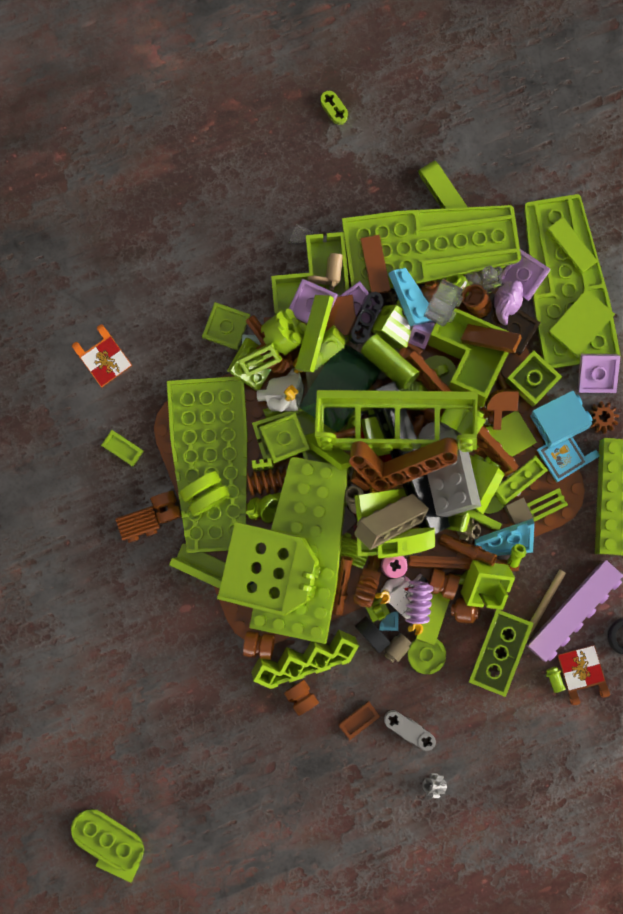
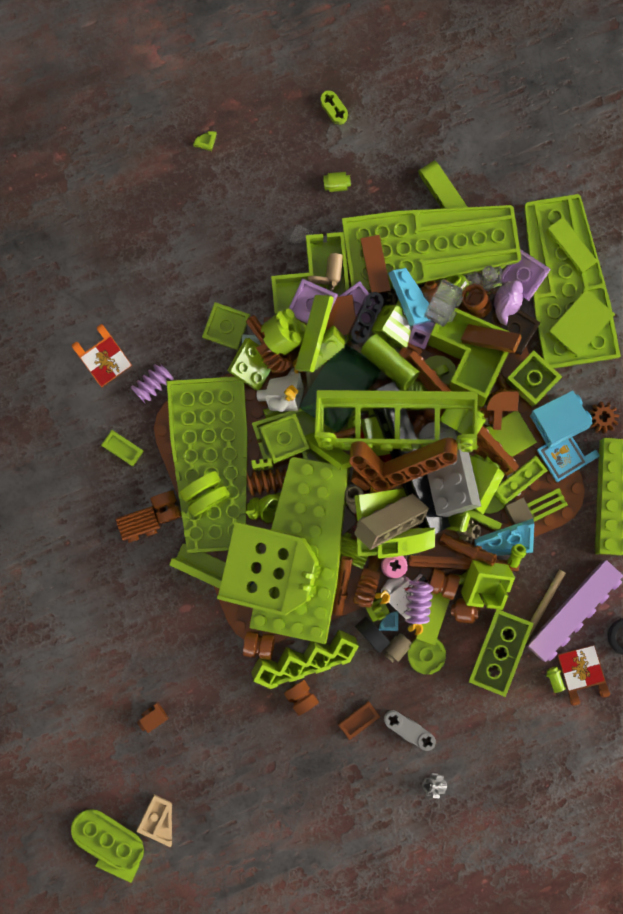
(151, 383): none -> lavender piece
(152, 718): none -> dark orange brick
(157, 821): none -> tan wing
(206, 140): none -> lime tile
(274, 352): lime tile -> none
(336, 181): none -> lime brick
(598, 373): lavender plate -> none

